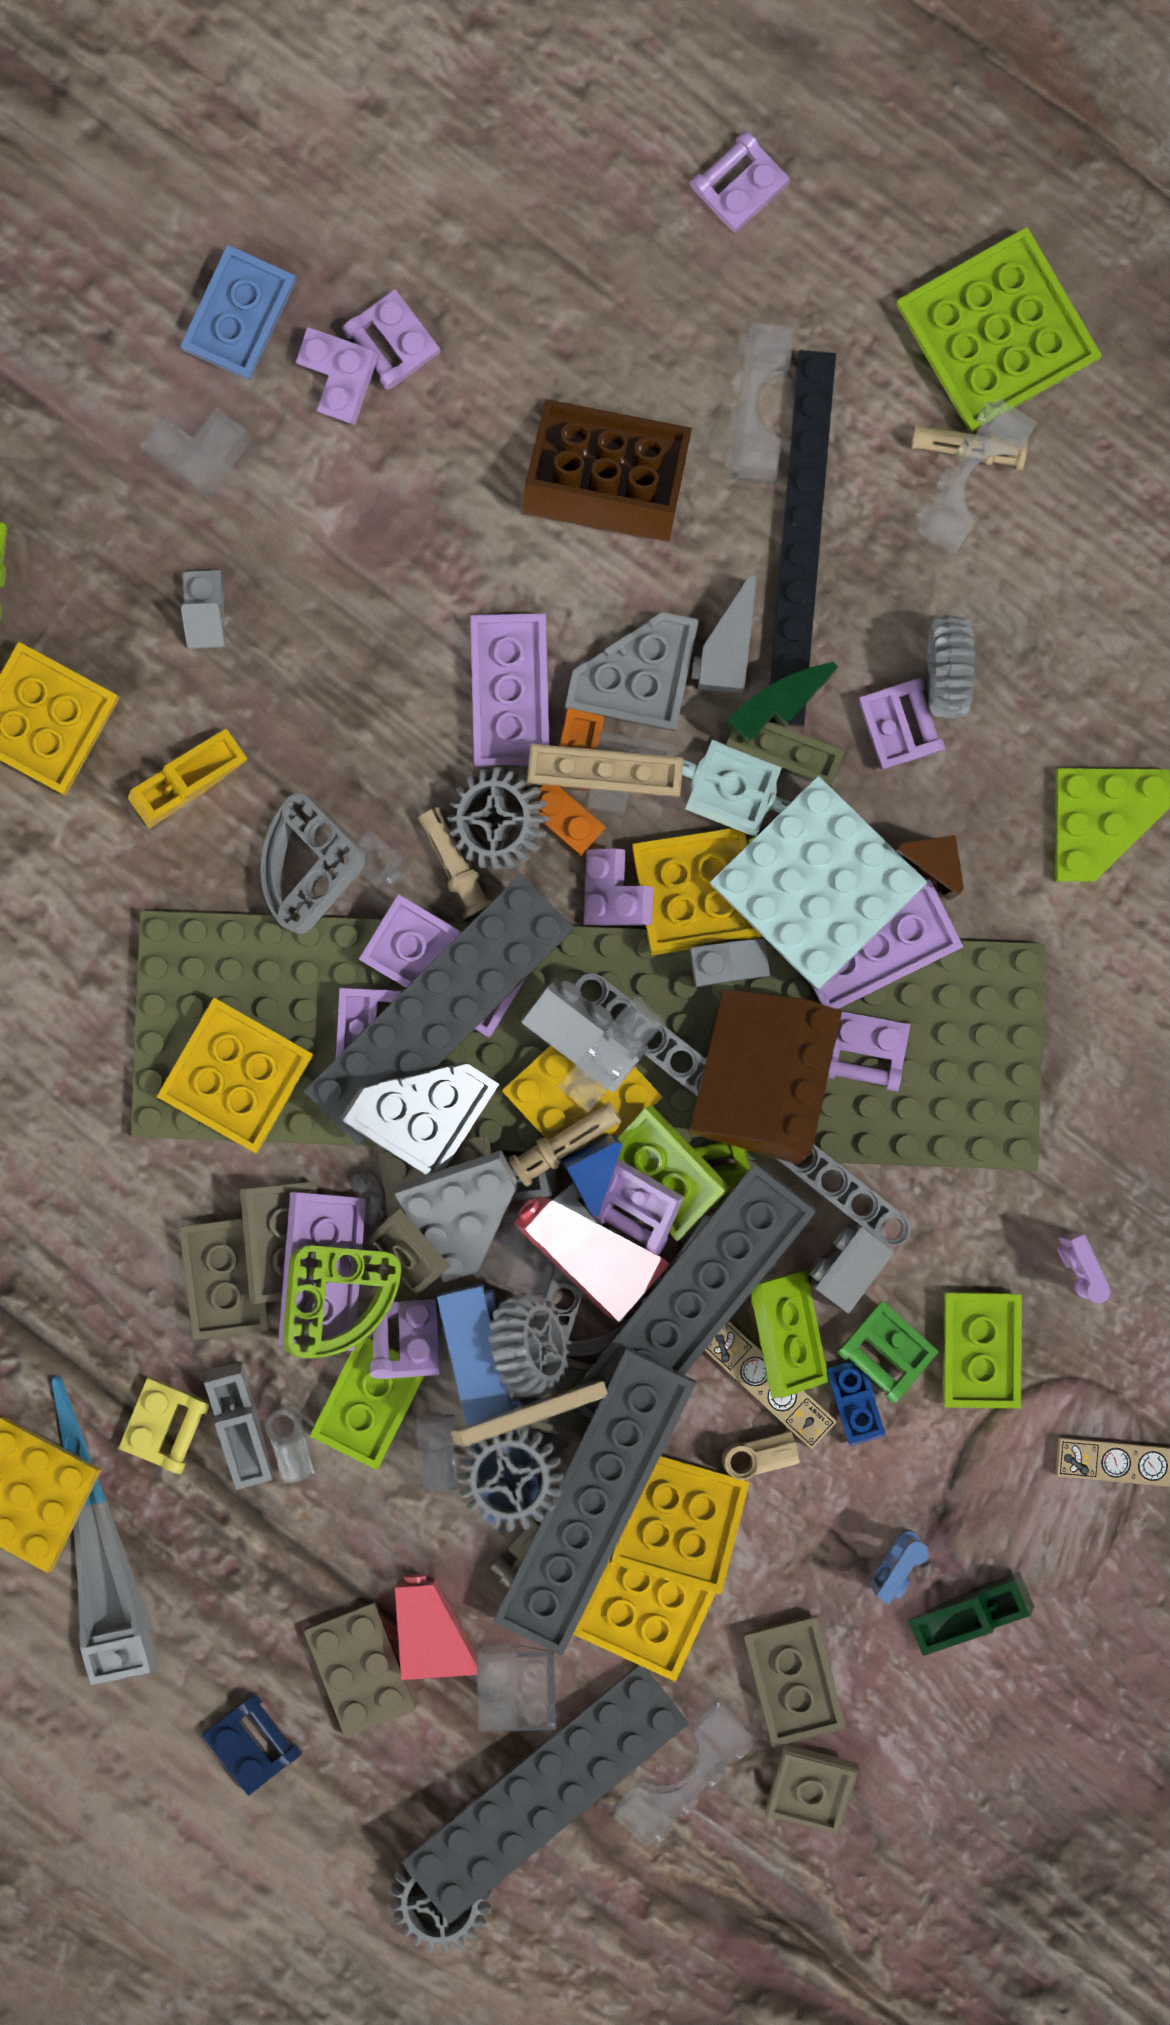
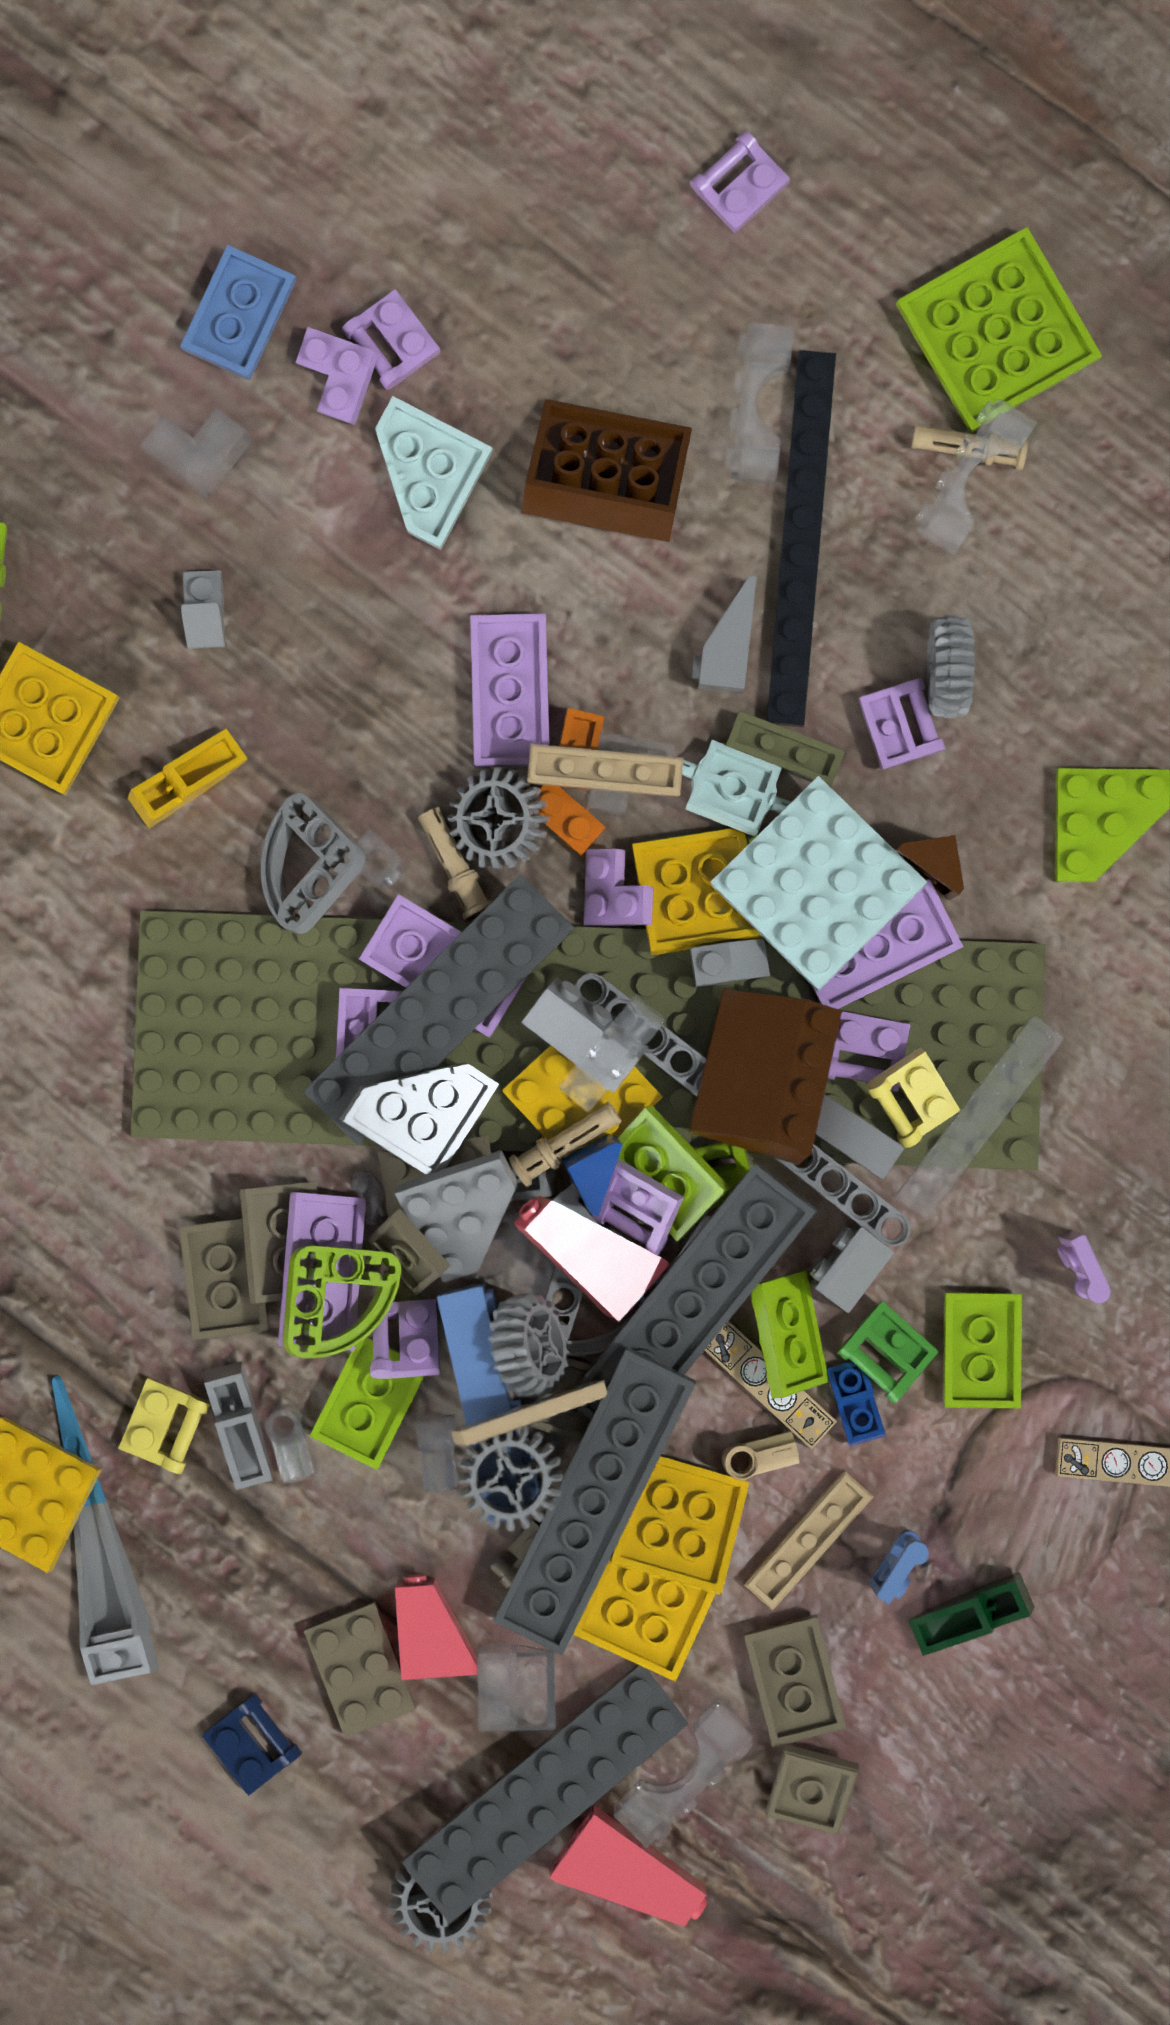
(235, 1075): yellow plate -> none
(429, 469): none -> light aqua plate
(616, 1866): none -> coral slope
(639, 675): light grey plate -> none
(779, 701): dark green slope -> none
(808, 1540): none -> tan tile
(857, 1138): none -> light grey slope
(922, 1089): none -> light yellow plate
(979, 1117): none -> clear plate

